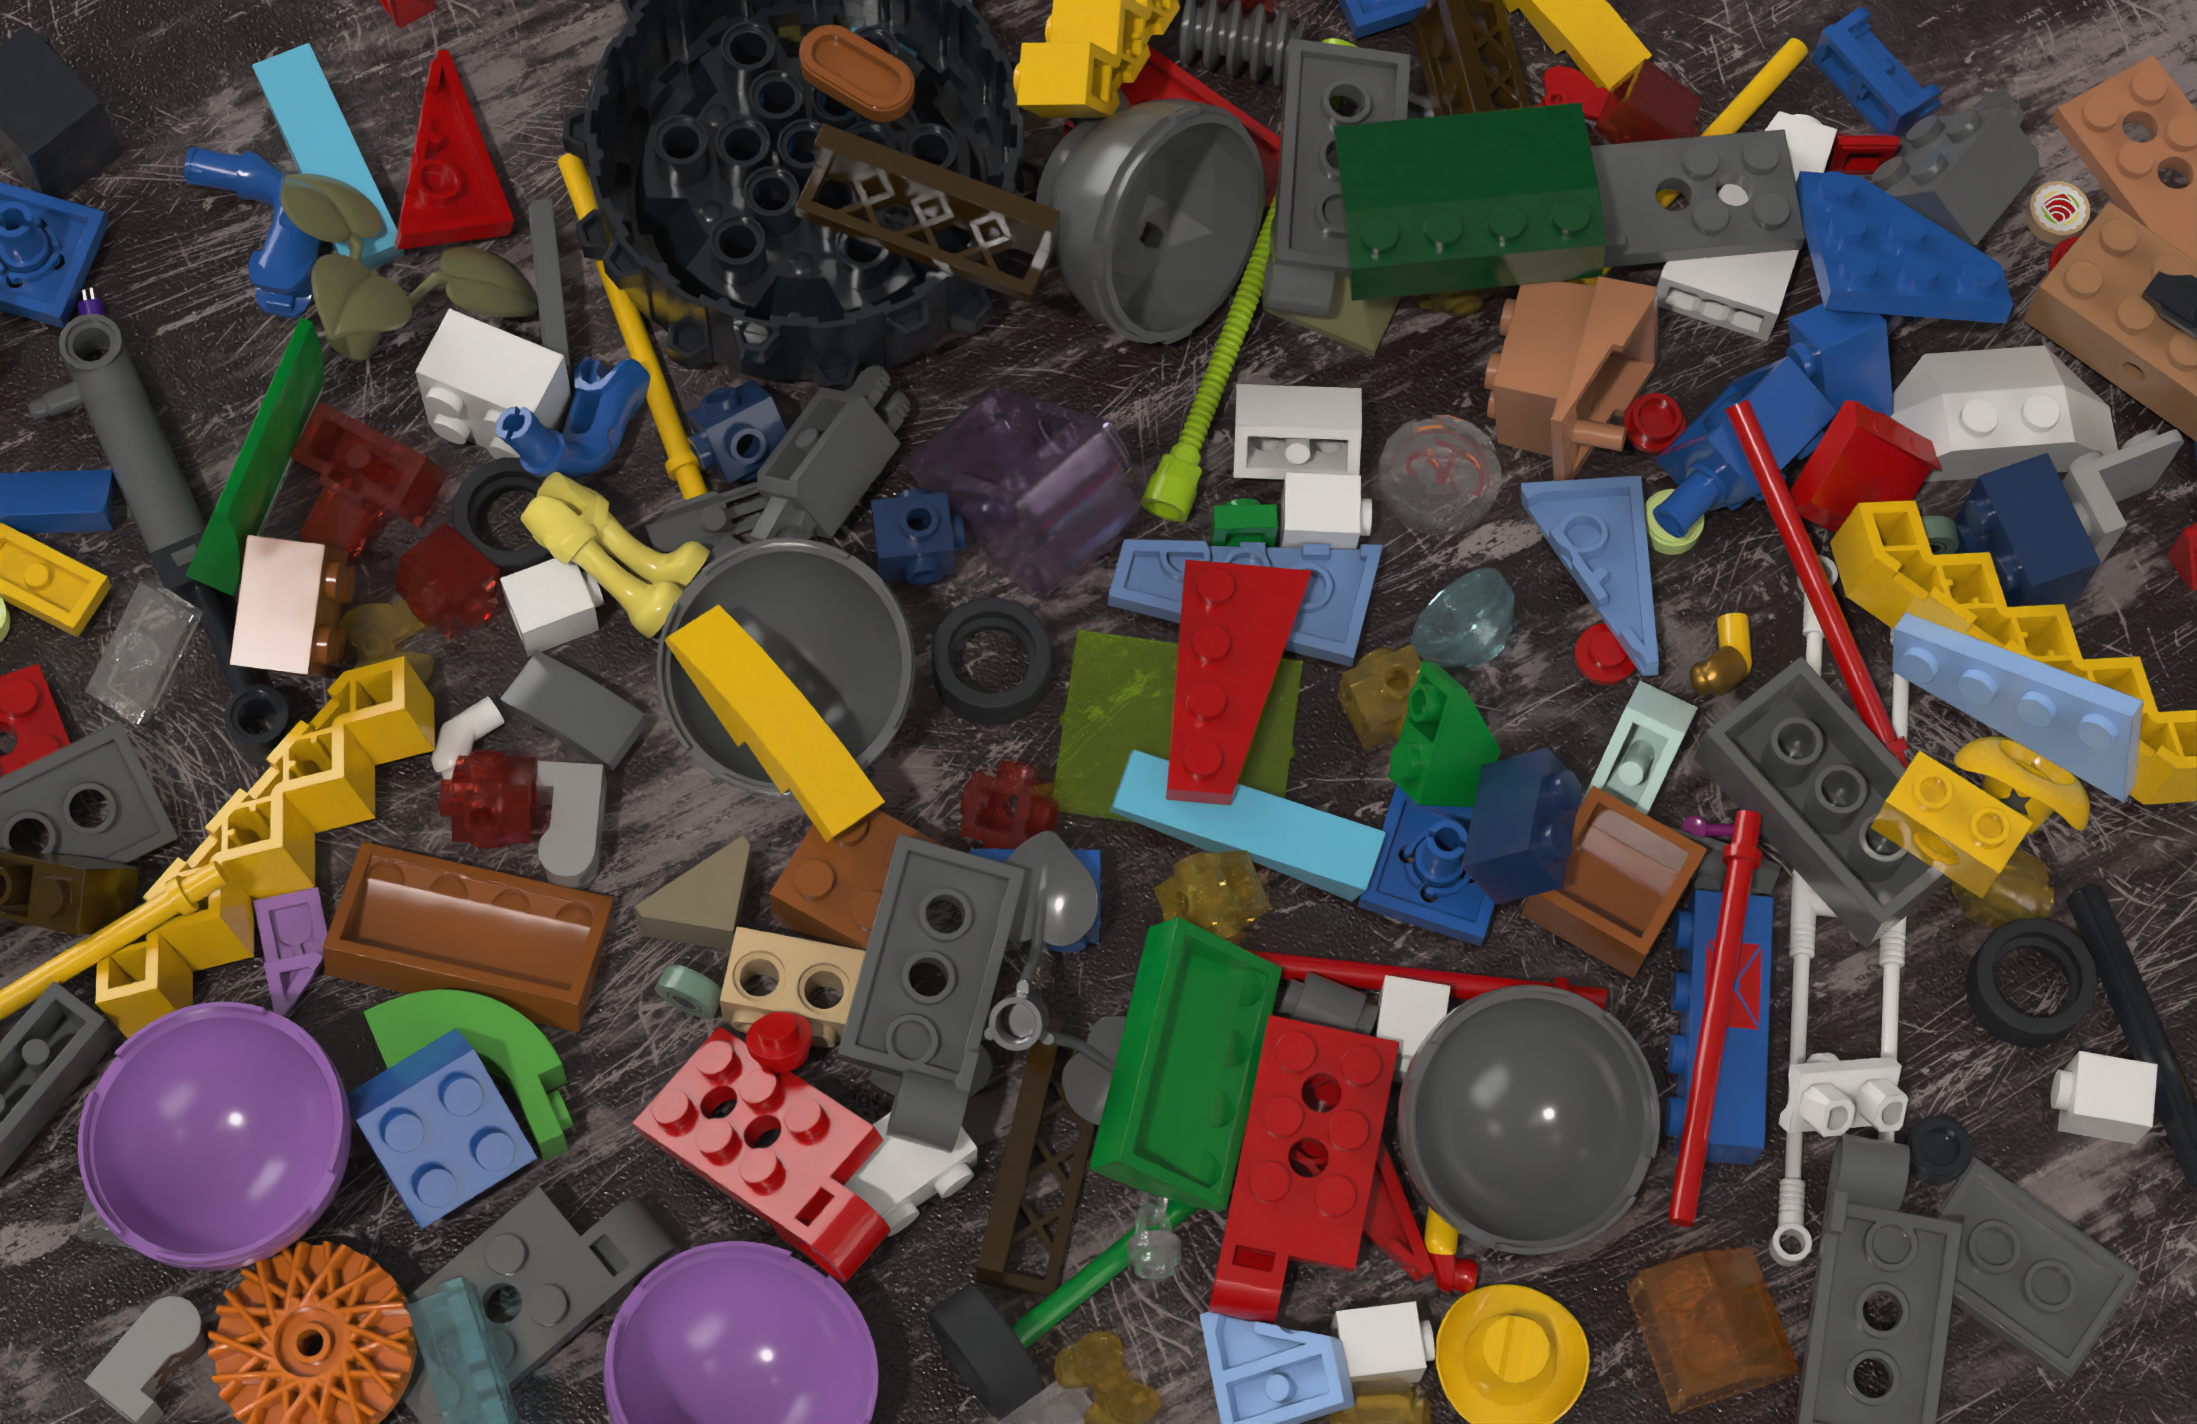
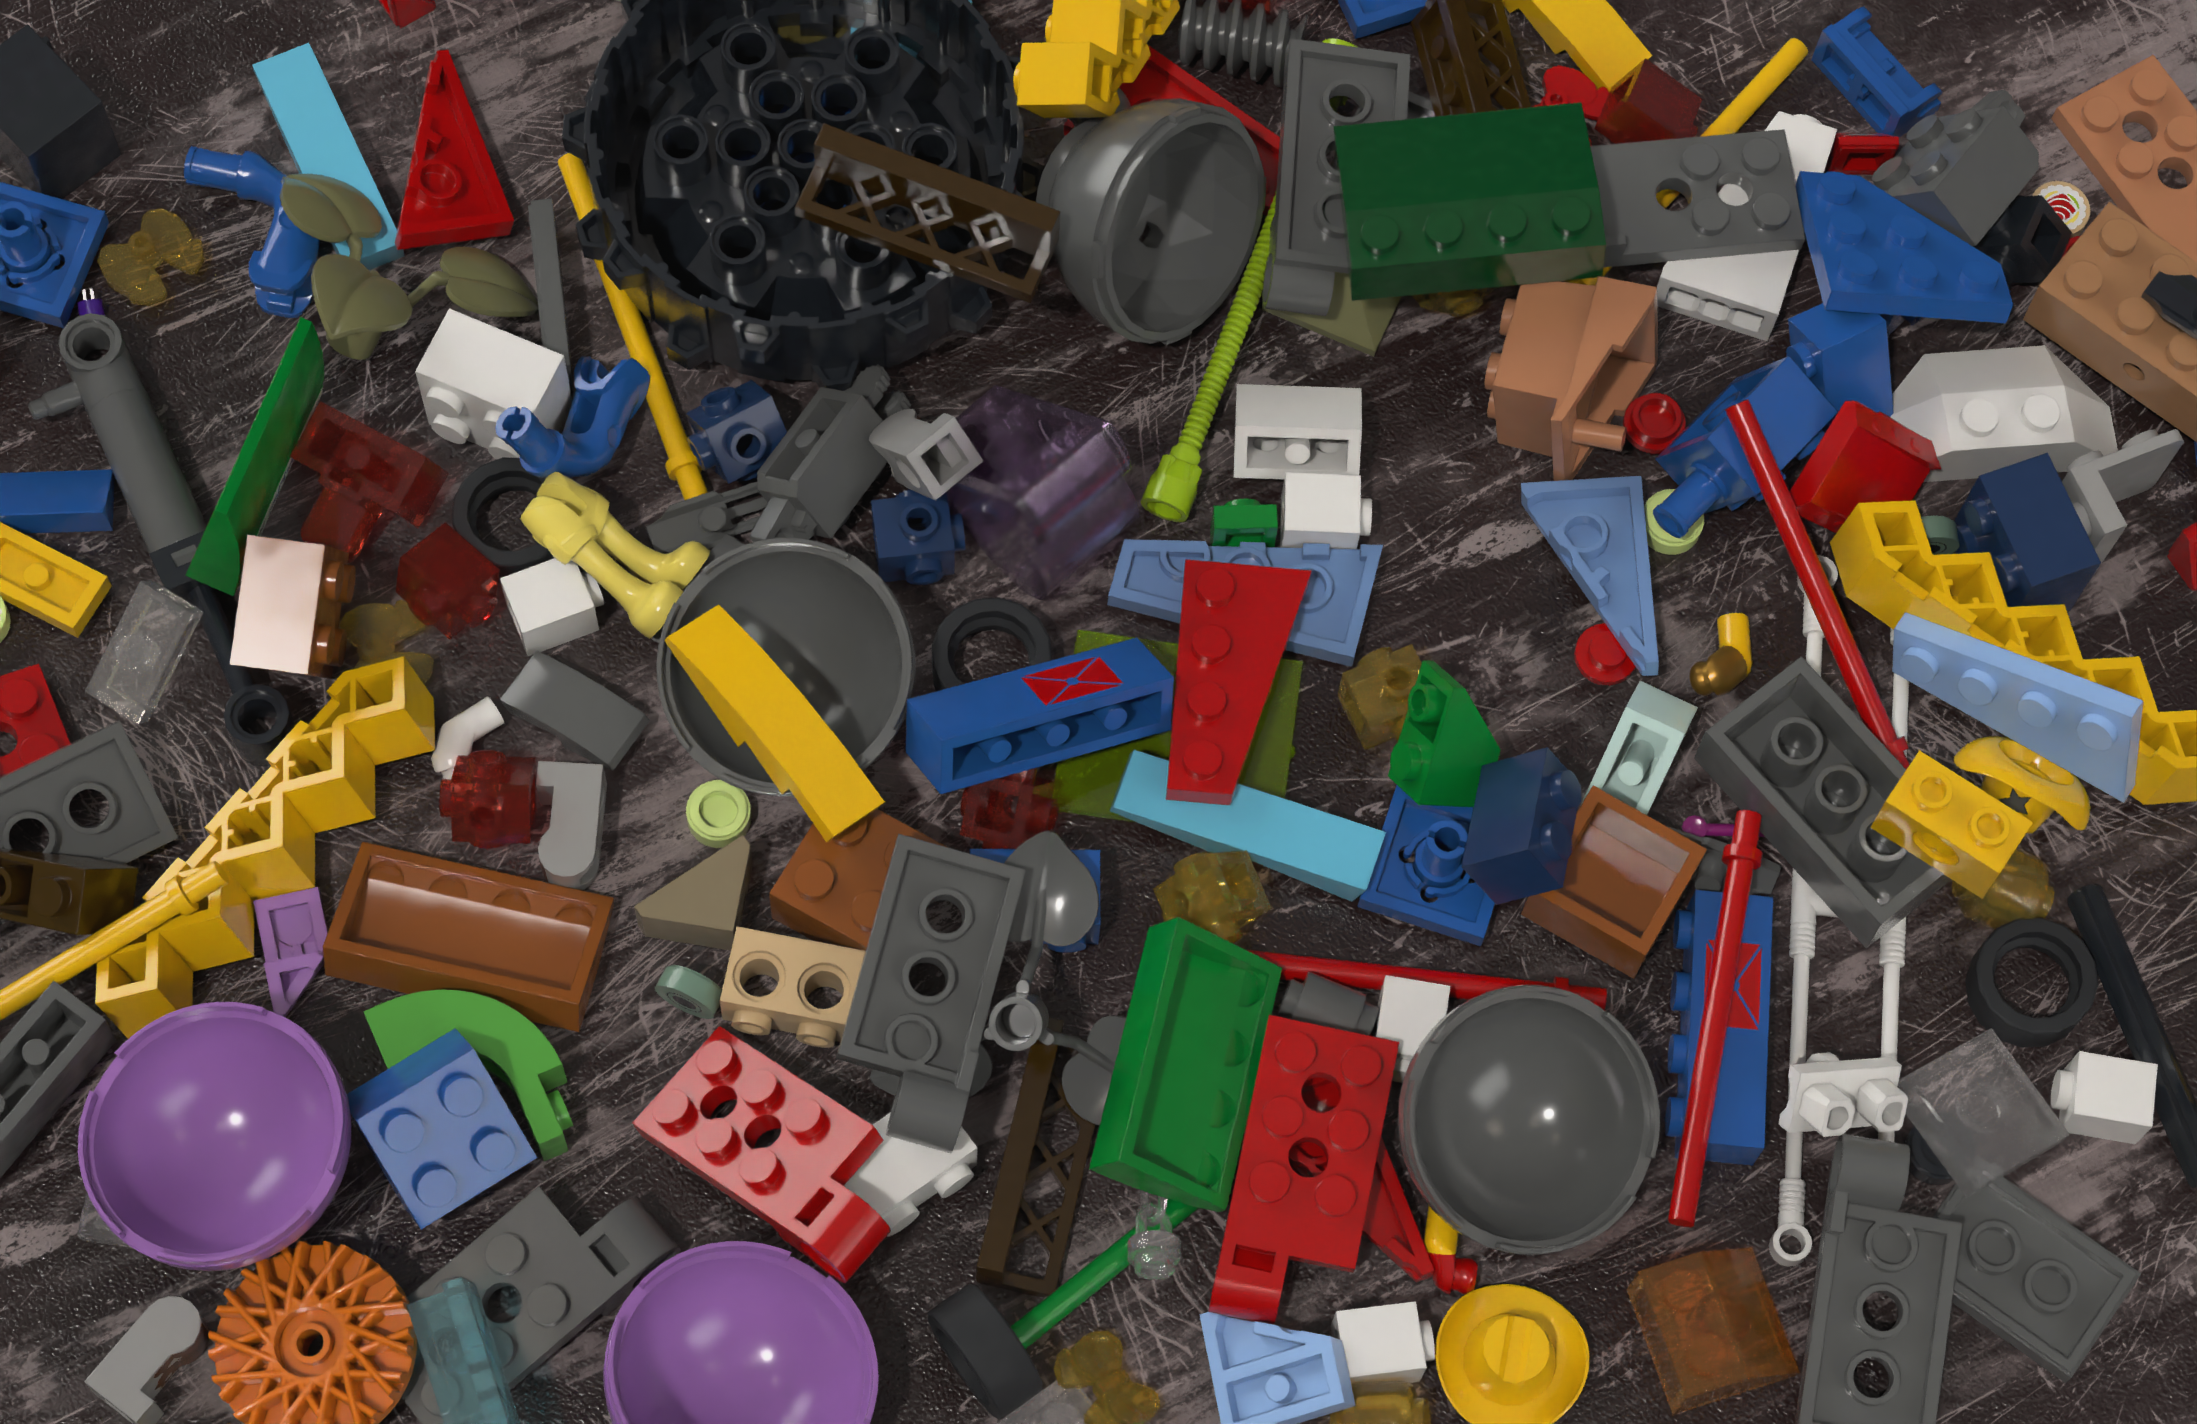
(132, 265): none -> clear yellow piece
(718, 813): none -> yellowish green tile
(780, 1041): red plate -> none
(857, 73): dark orange tile -> none
(925, 454): none -> light grey leg
(1038, 715): none -> blue brick
(1439, 475): clear tile -> none
(1466, 621): clear light blue piece -> none
(1980, 1112): none -> clear tile
(2026, 240): none -> black brick

